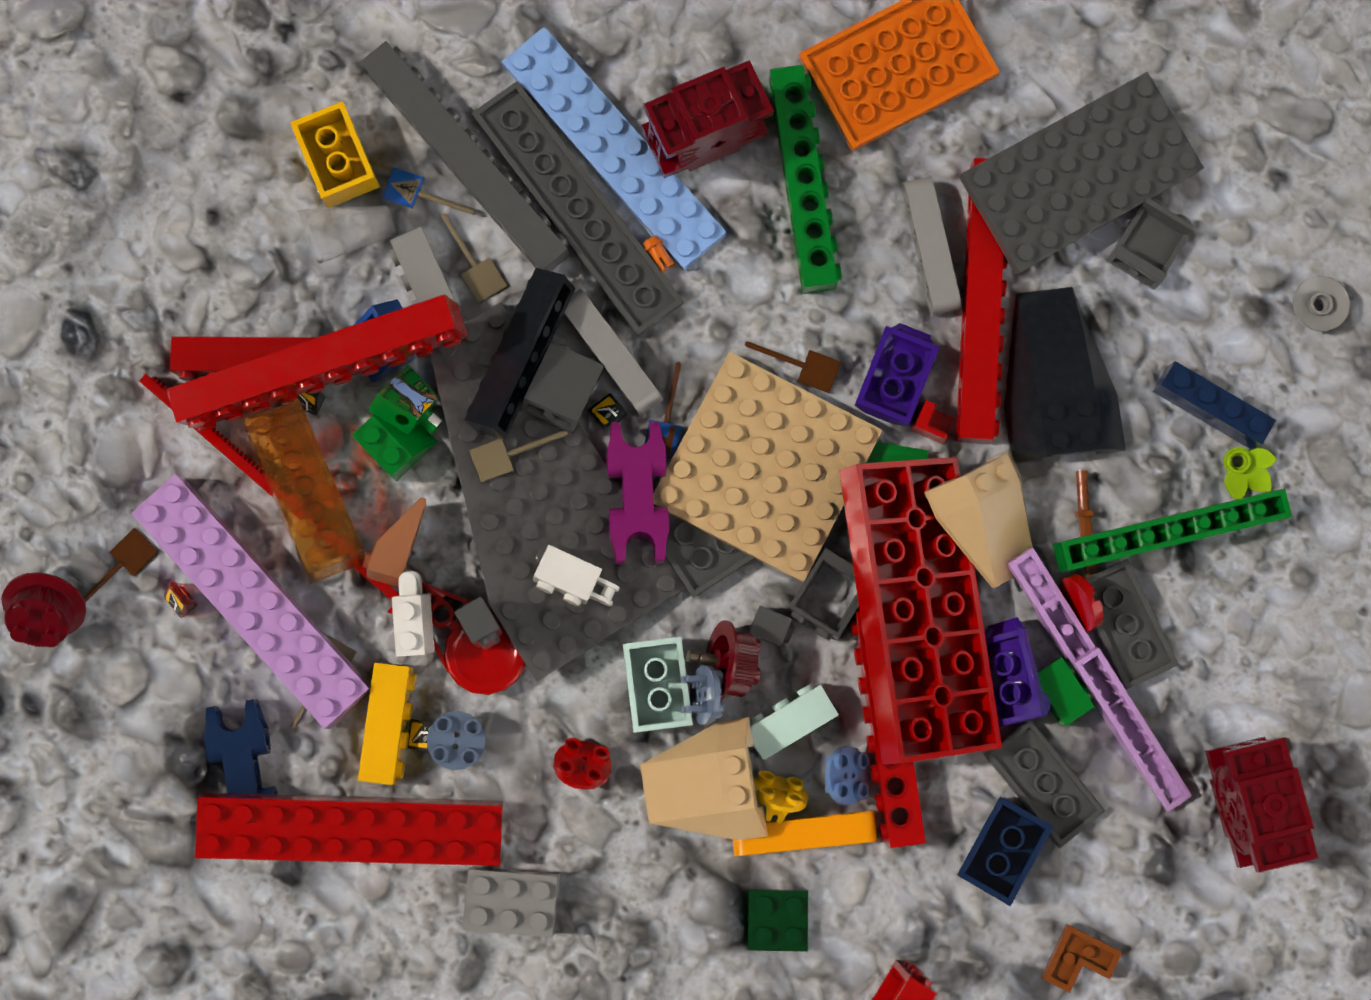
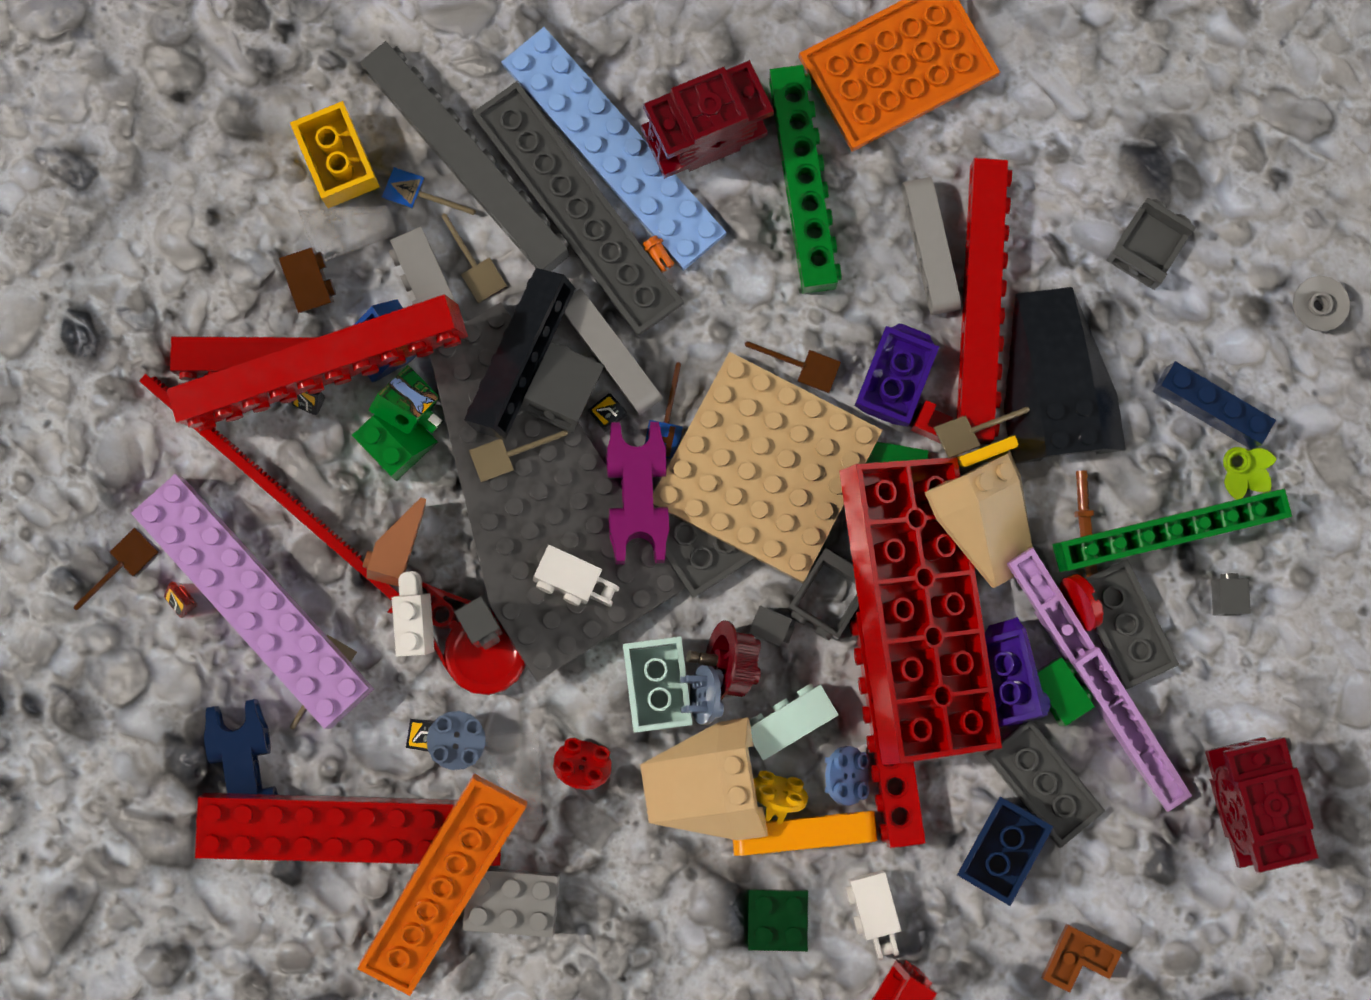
(42, 609): dark red piece -> none
(304, 491): clear orange brick -> none
(307, 279): none -> reddish brown brick
(386, 724): yellow brick -> none
(442, 884): none -> orange plate
(874, 910): none -> white brick
(959, 436): none -> dark tan piece
(987, 451): none -> yellow tile
(1081, 172): dark grey plate -> none
(1230, 595): none -> dark grey brick

